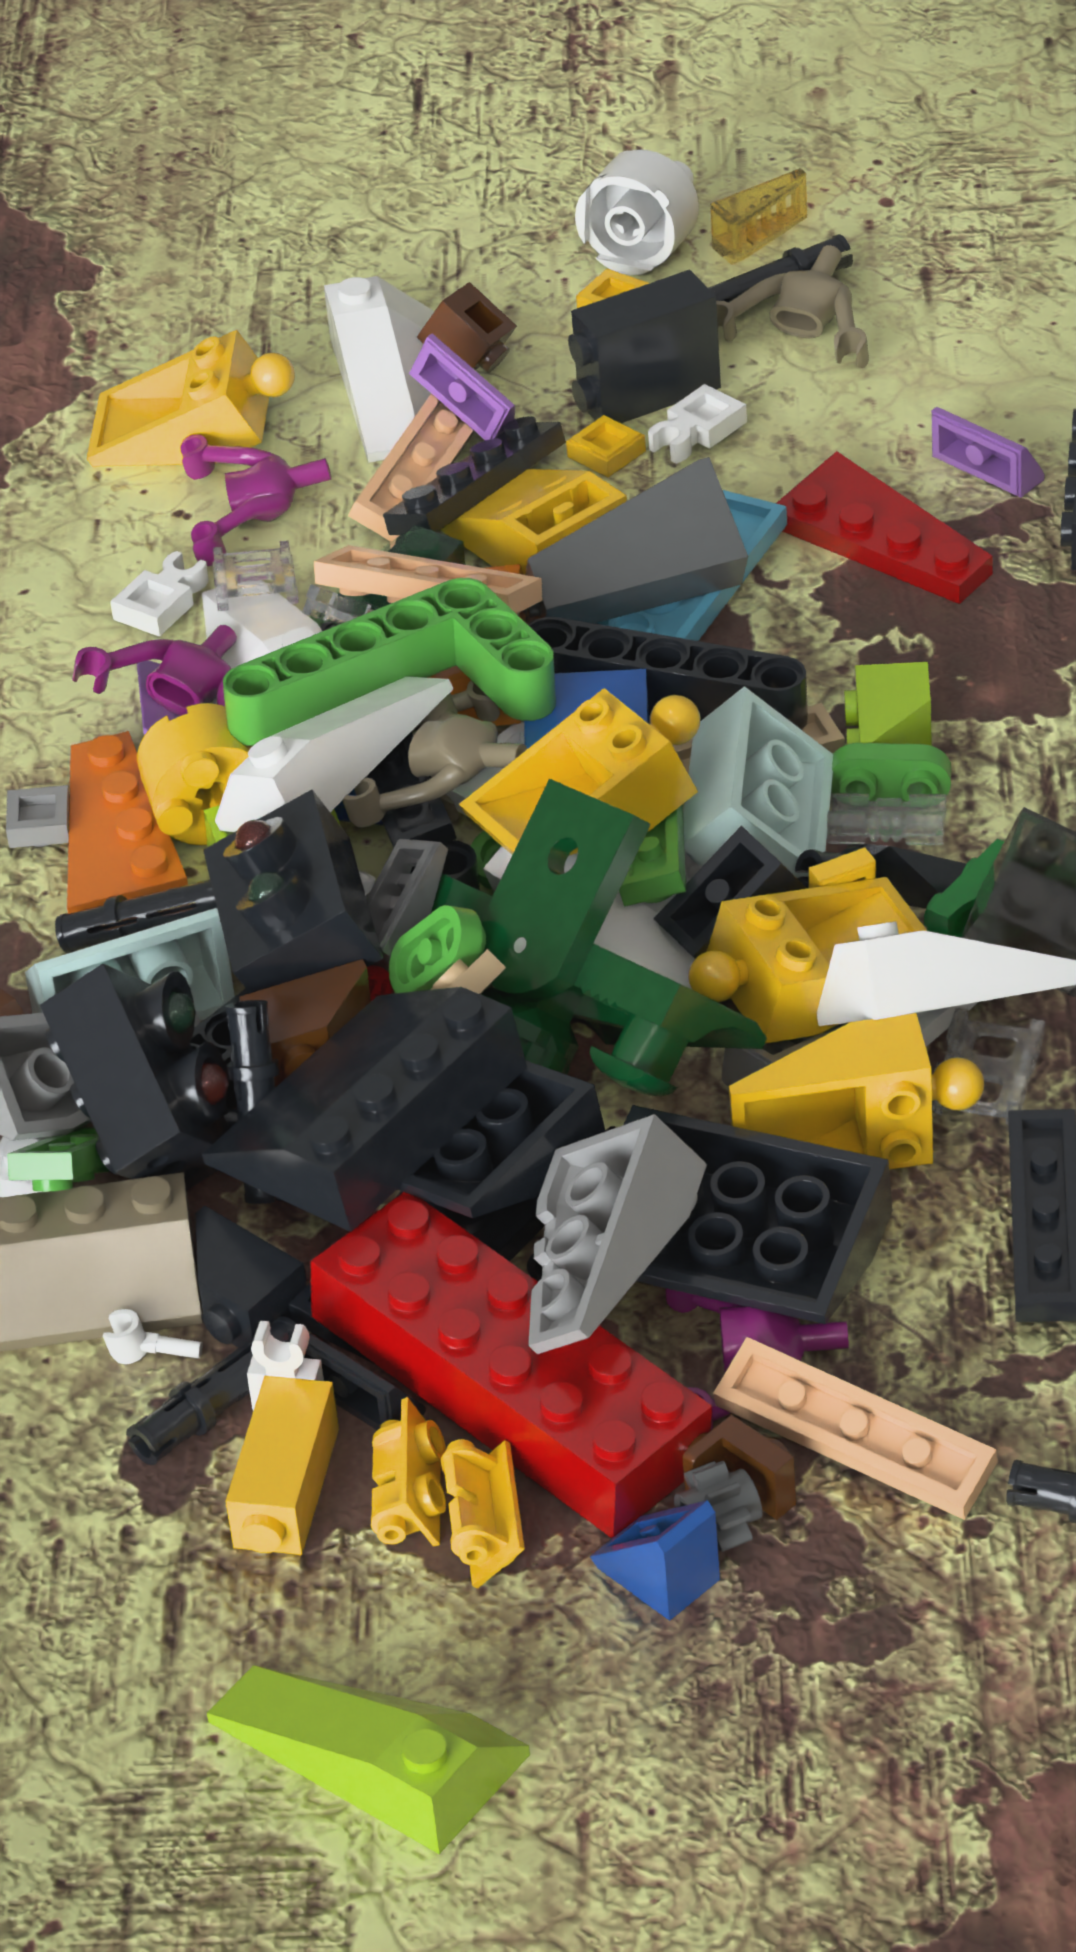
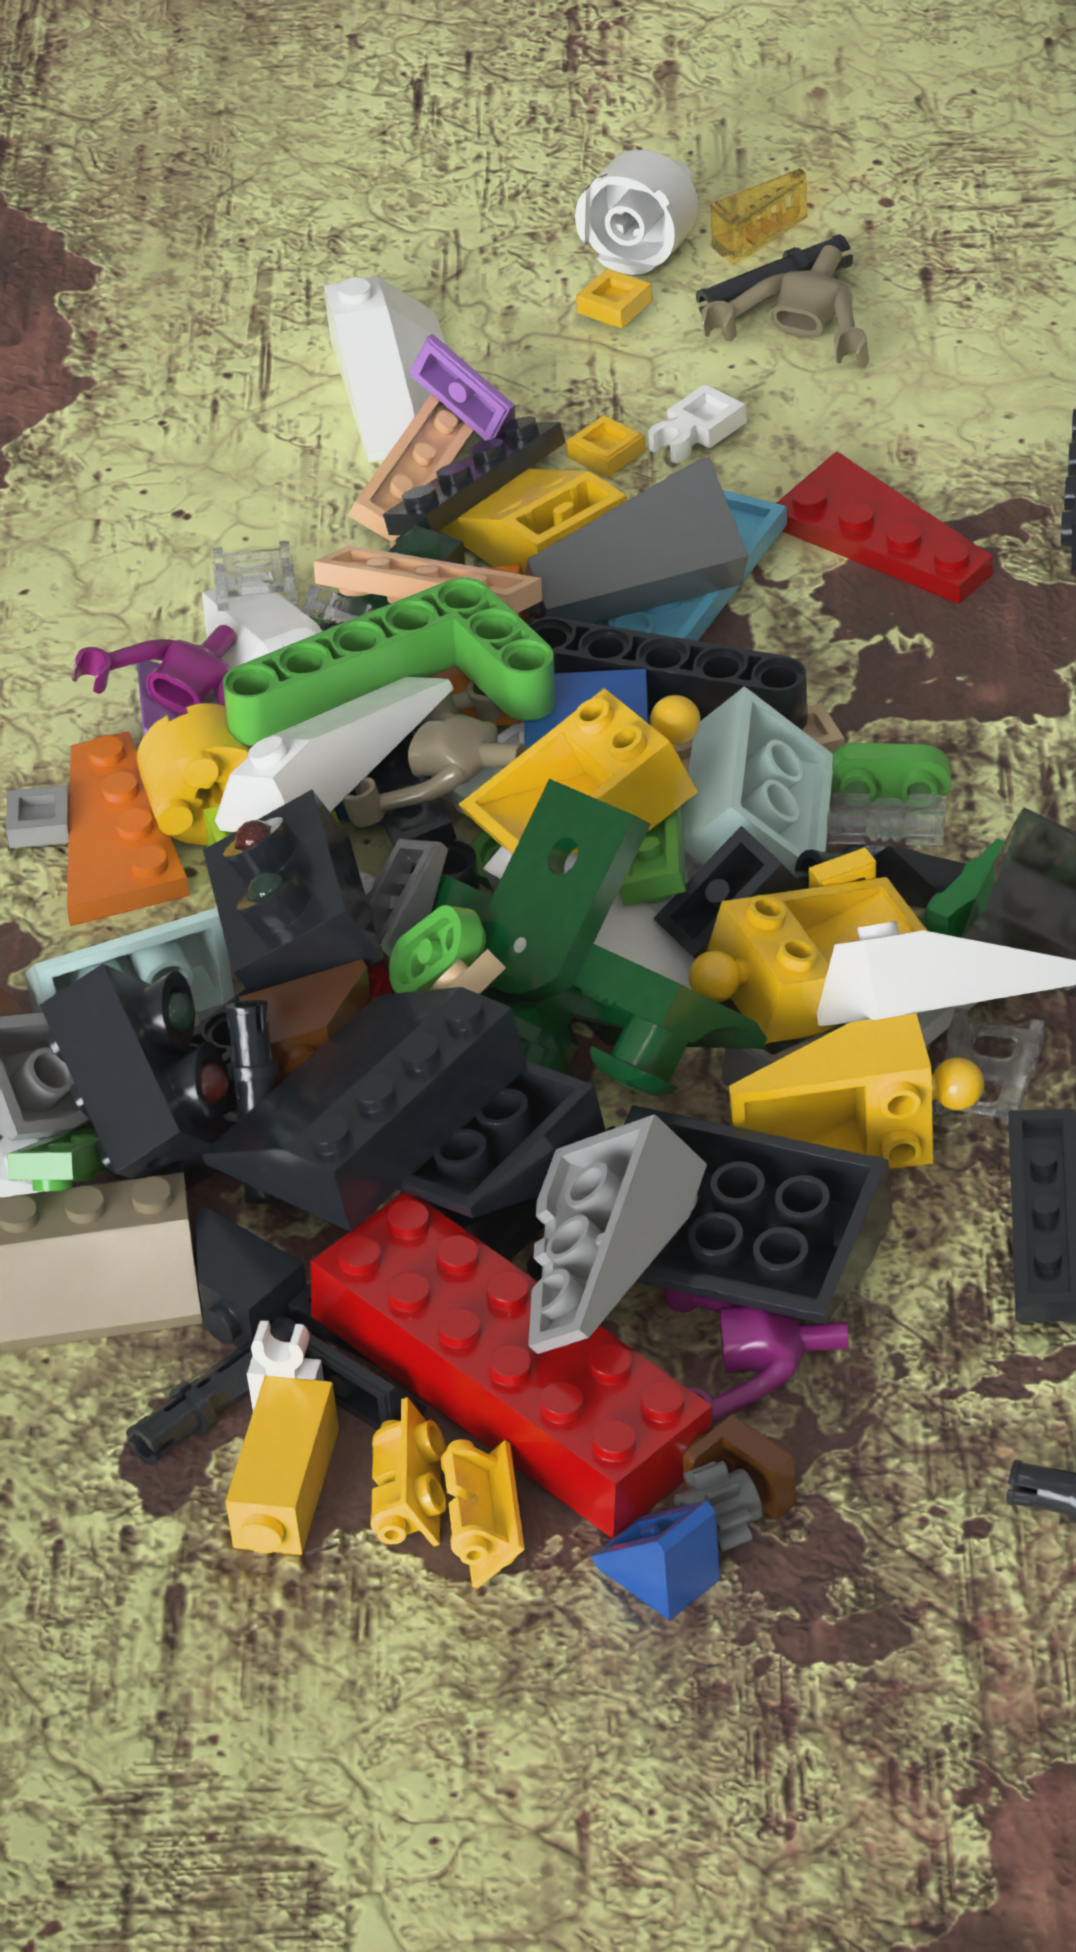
(132, 1343): white hand -> none
(136, 914): black pin -> none
(159, 600): white plate -> none
(207, 392): yellow slope -> none
(253, 493): magenta piece -> none
(385, 1754): lime wedge -> none
(471, 328): reddish brown brick -> none
(645, 348): black brick -> none
(856, 1428): light nougat plate -> none
(889, 704): lime slope -> none
(984, 453): medium lavender slope -> none

